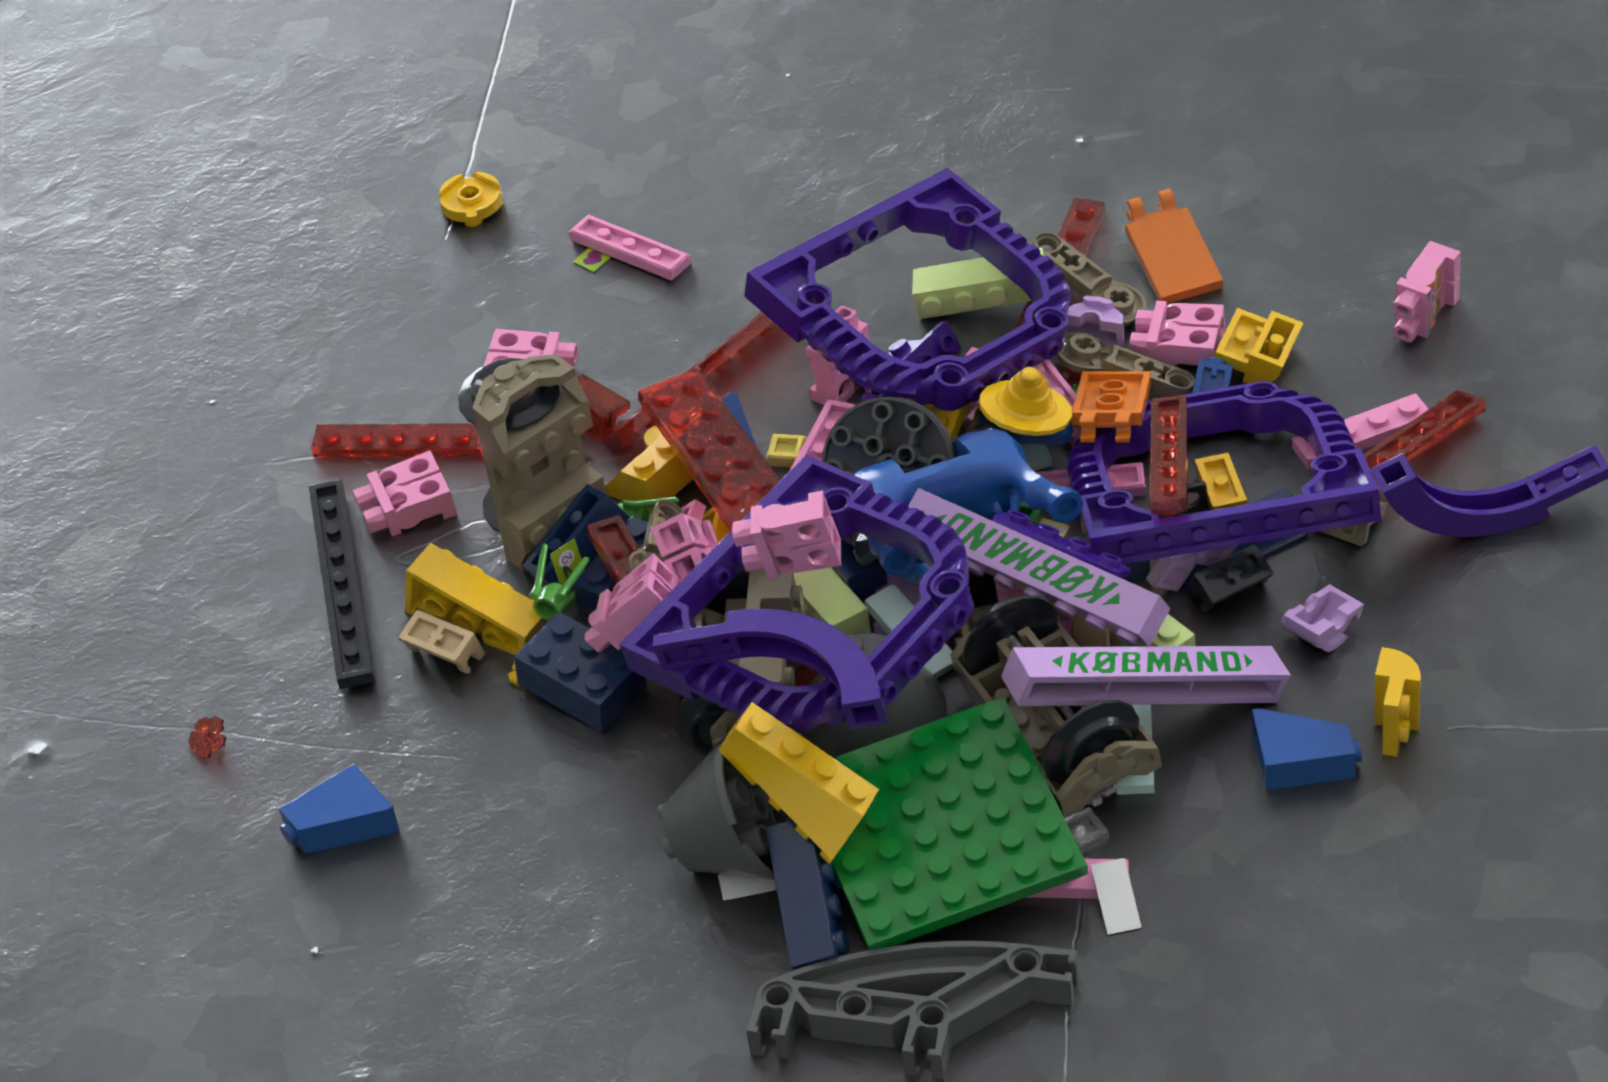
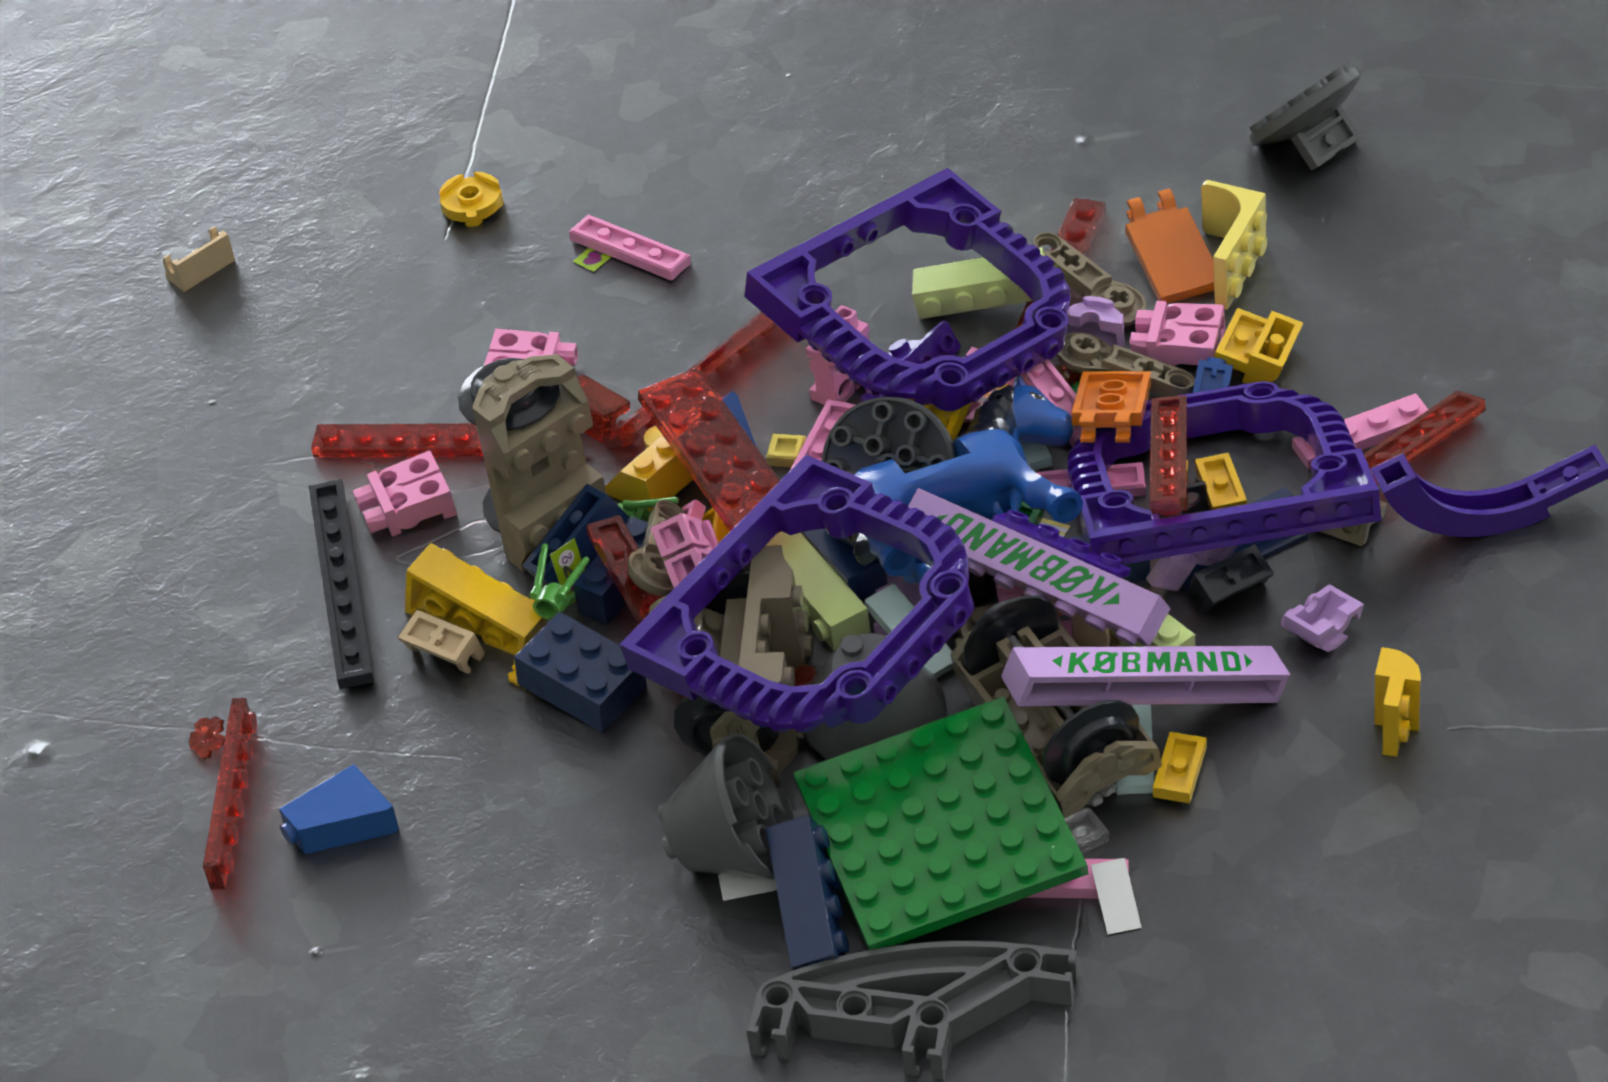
(201, 262): none -> tan hinge
(228, 798): none -> clear red plate
(629, 603): bright pink hips -> none
(786, 637): dark purple arch -> none
(789, 537): bright pink hips -> none
(799, 779): yellow wedge -> none
(1026, 405): yellow piece -> none
(1180, 767): none -> yellow plate
(1241, 220): none -> light yellow bracket
(1302, 749): blue slope -> none
(1313, 119): none -> dark grey bracket
(1427, 288): bright pink hips -> none

